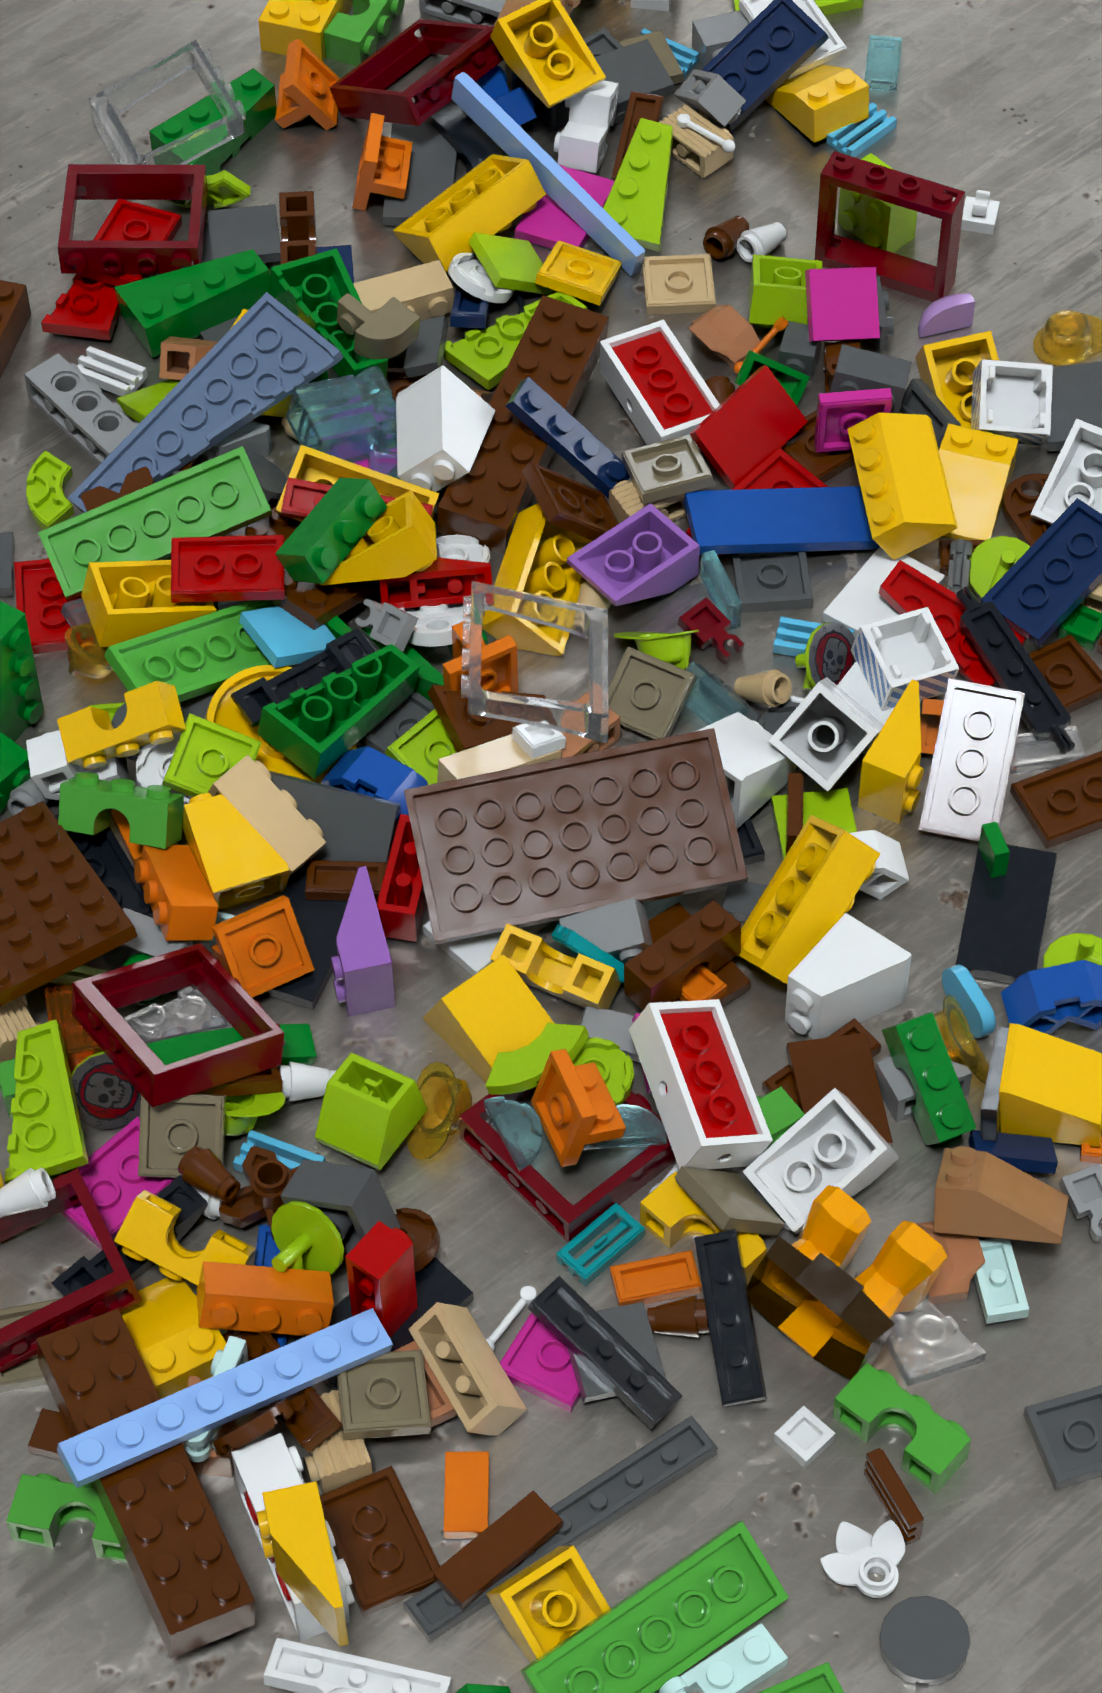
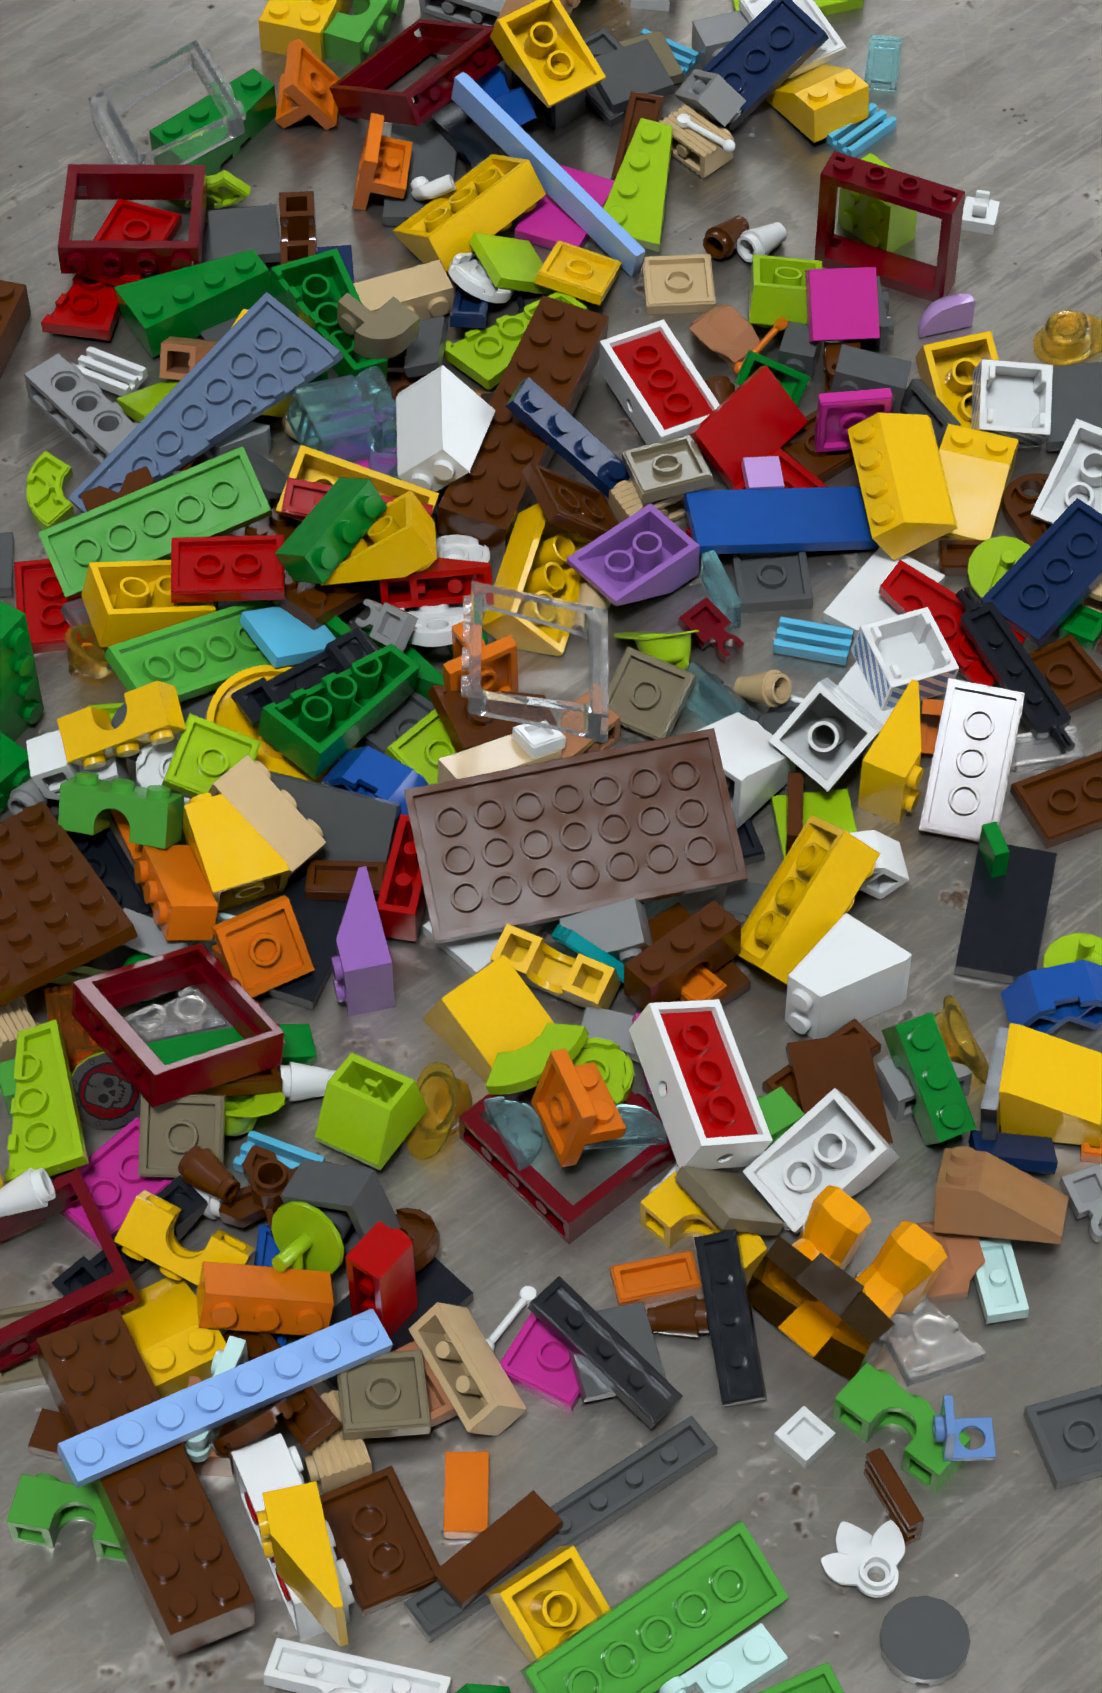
(427, 190): none -> white arm
(584, 137): white brick -> none
(588, 1274): teal tile -> none
(762, 472): none -> lavender tile
(826, 654): shield -> none
(948, 1428): none -> medium blue bracket
(960, 565): dark grey axle -> none
(961, 985): medium azure tile -> none

